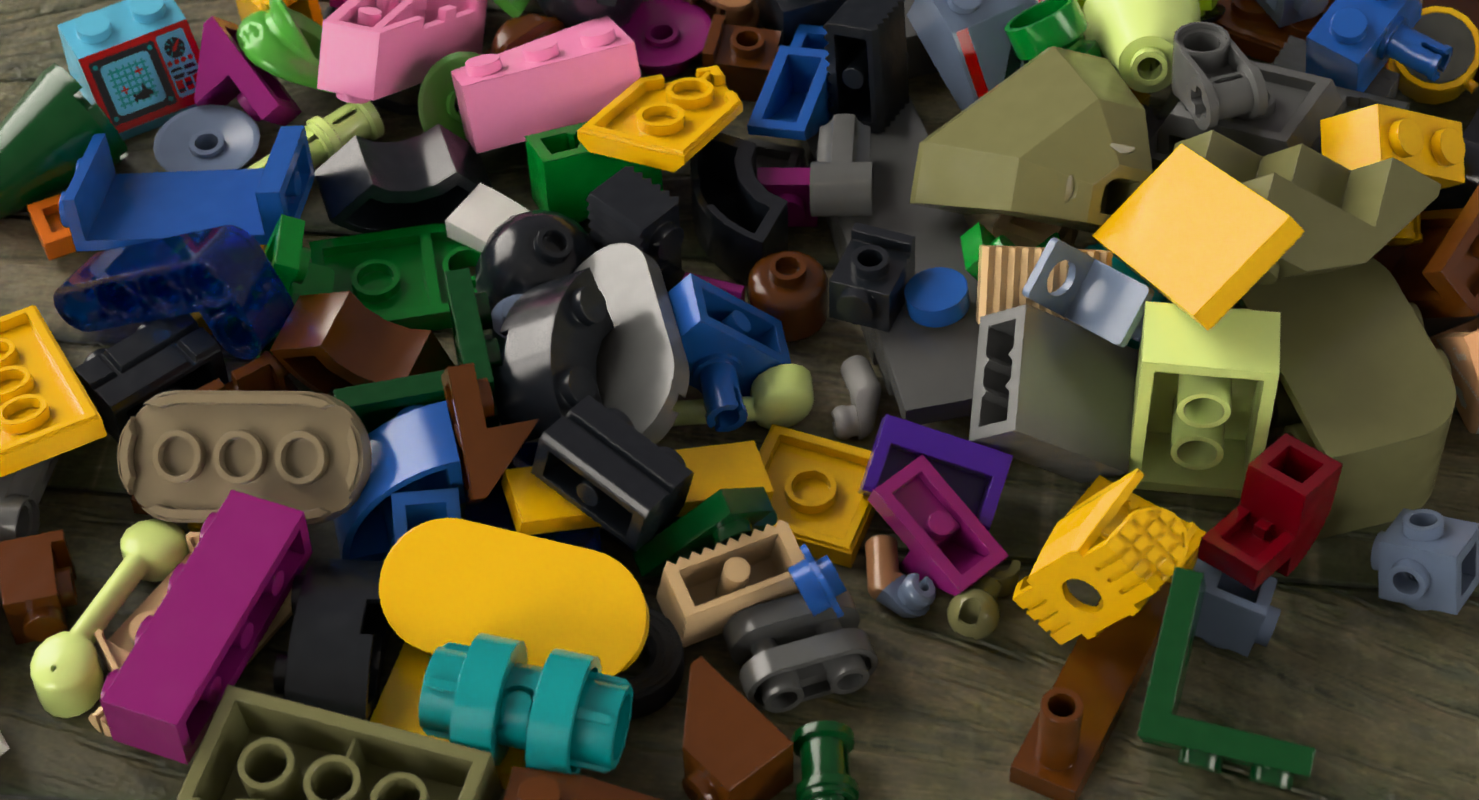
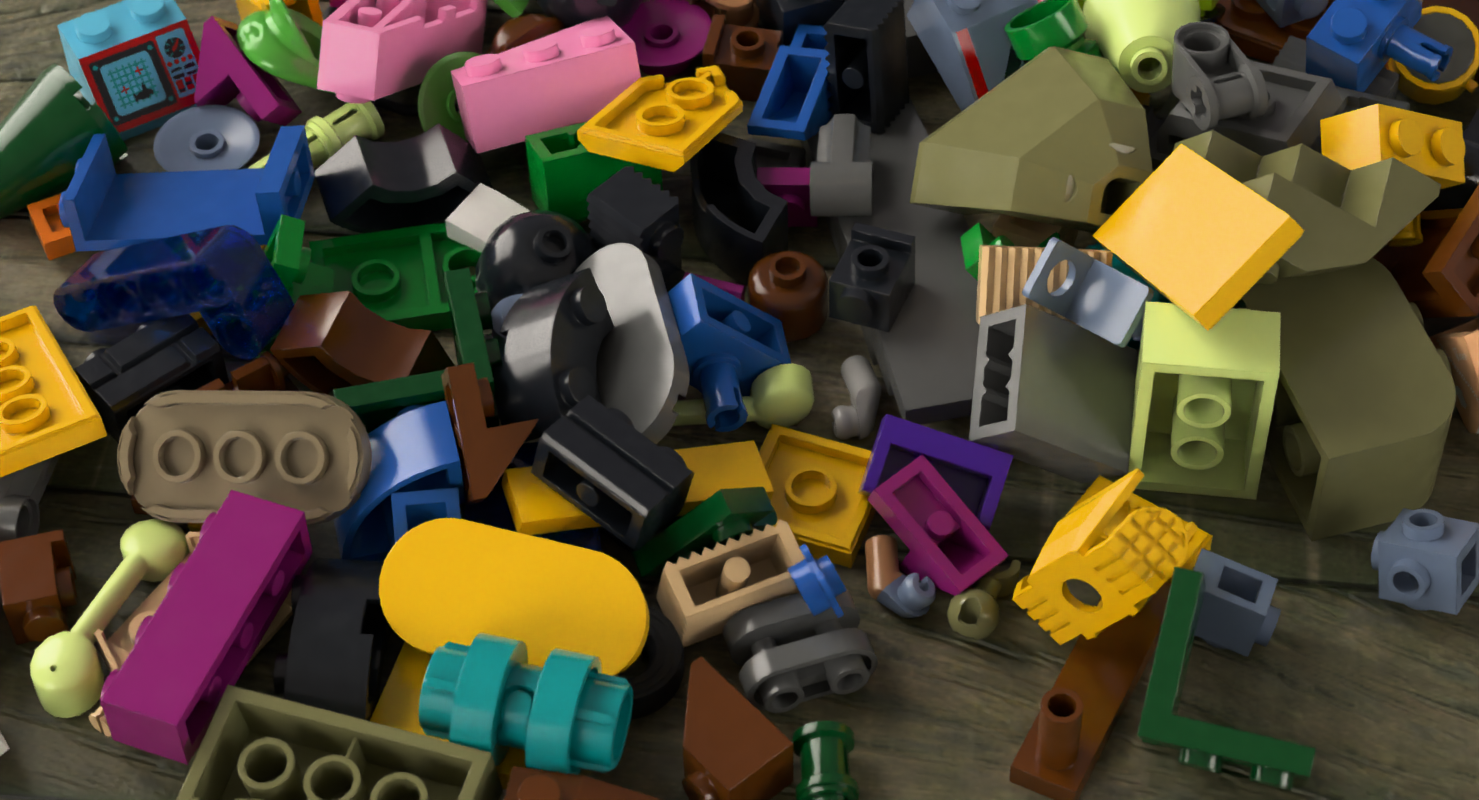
(937, 297): blue tile -> none
(1278, 515): dark red brick -> none

